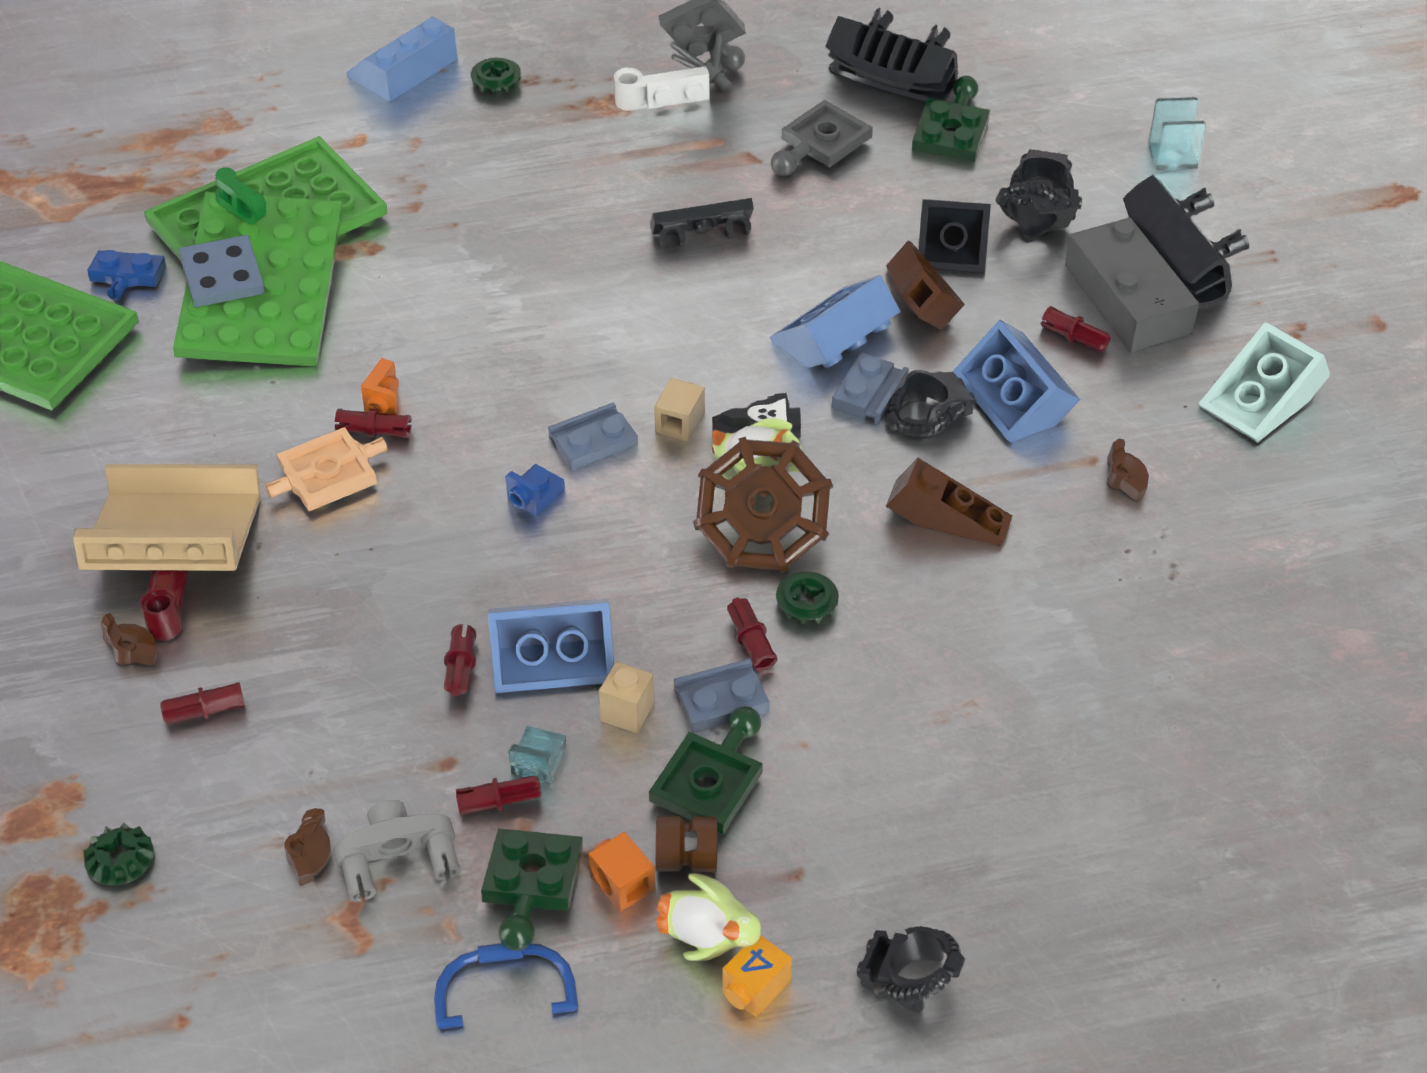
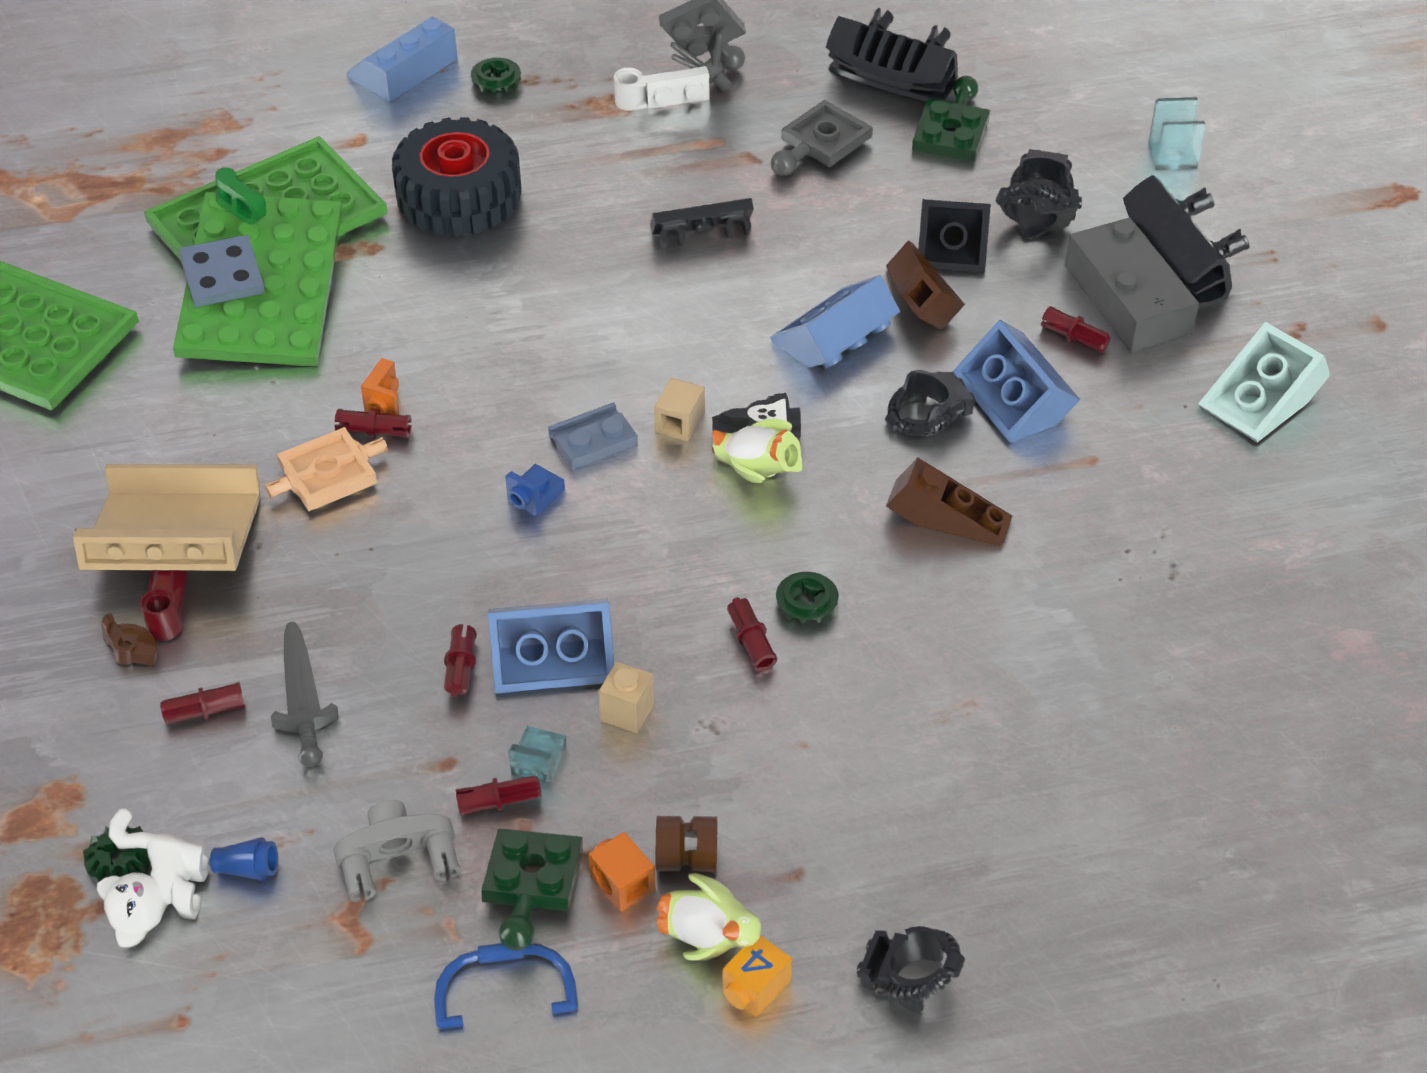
(125, 270): blue plate -> none
(139, 900): none -> white animal
(246, 859): none -> blue cone
(302, 699): none -> dark grey sword
(309, 847): reddish brown piece -> none
(456, 176): none -> black wheel
(704, 758): dark green plate -> none
(716, 692): sand blue plate -> none
(763, 526): reddish brown plate -> none
(869, 387): sand blue plate -> none
(1126, 471): reddish brown piece -> none

